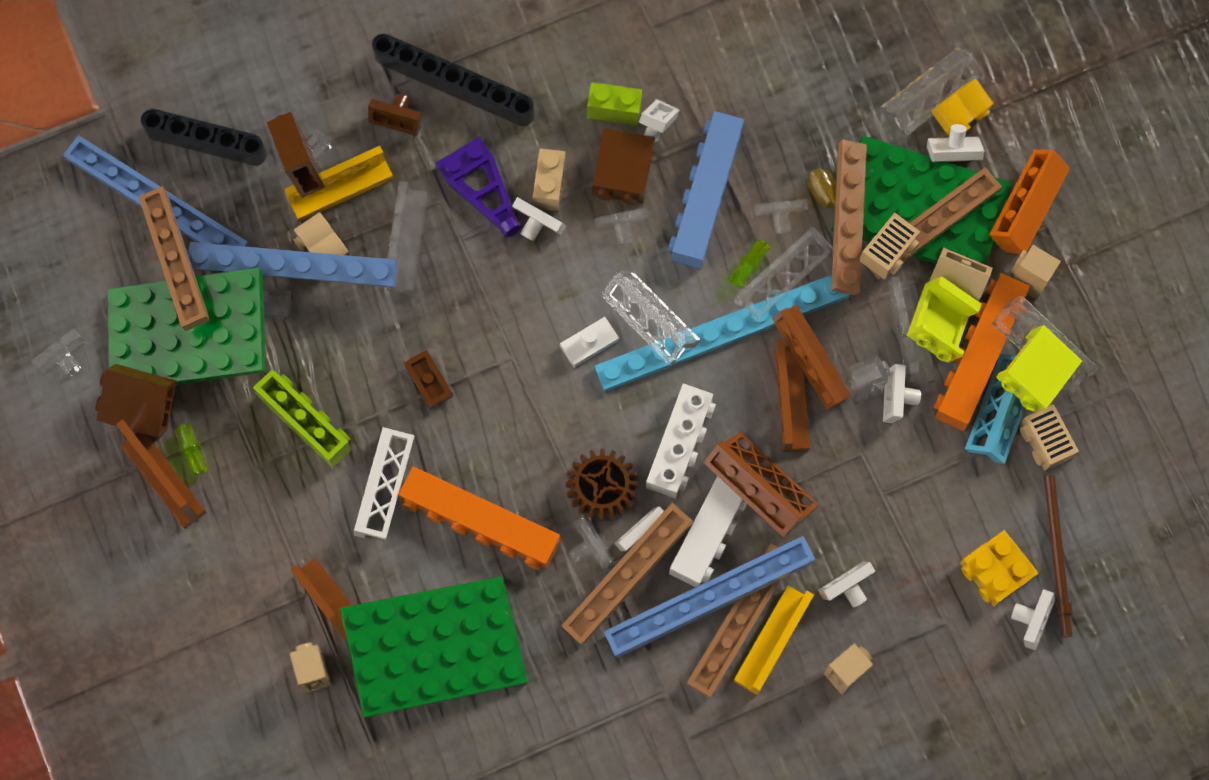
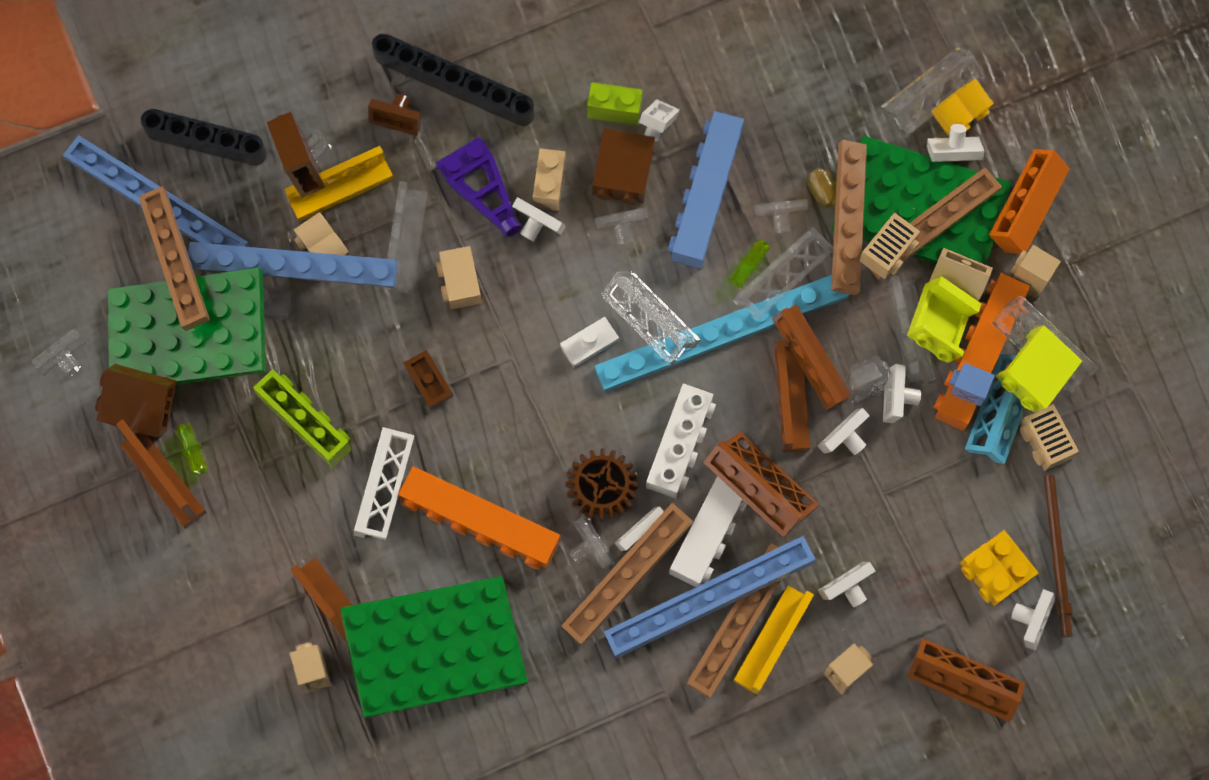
(460, 278): none -> tan brick
(845, 433): none -> white tile
(965, 683): none -> dark orange fence
(971, 384): none -> medium blue brick

